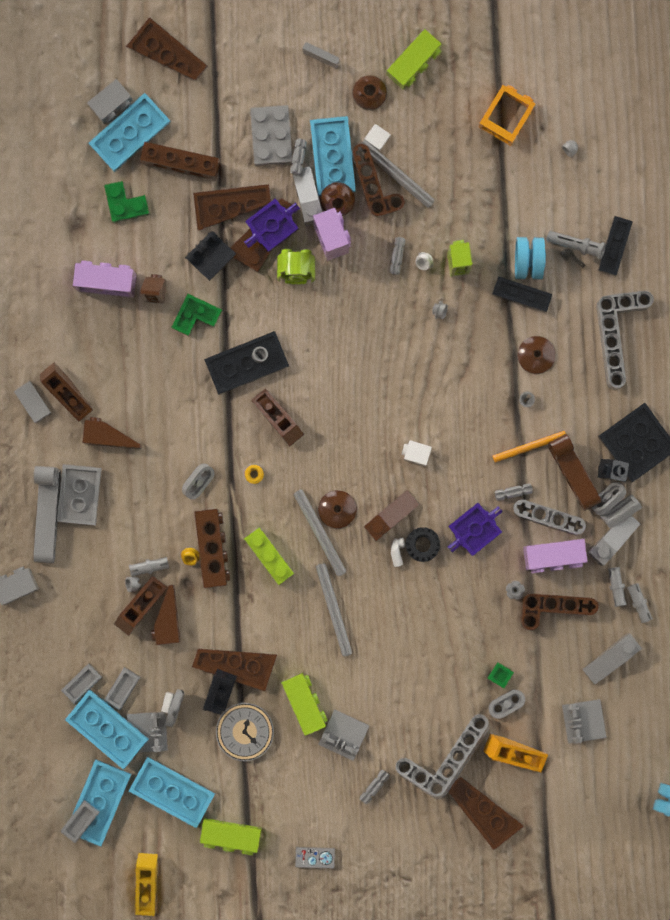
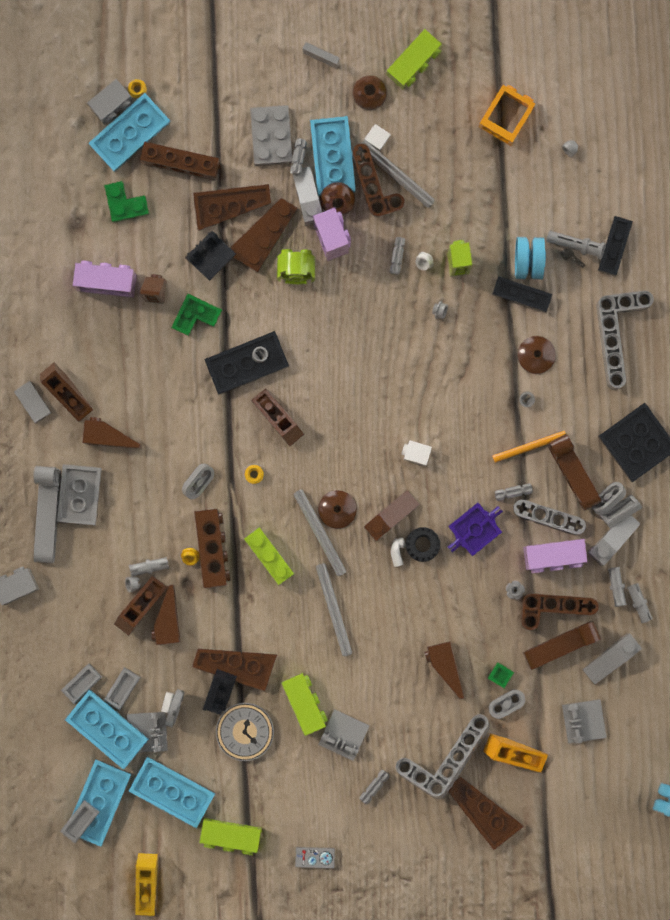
(137, 83): none -> yellow plate
(165, 49): reddish brown wing -> none
(272, 225): dark purple plate -> none
(444, 664): none -> reddish brown slope
(562, 645): none -> reddish brown beam
(613, 470): black bracket -> none

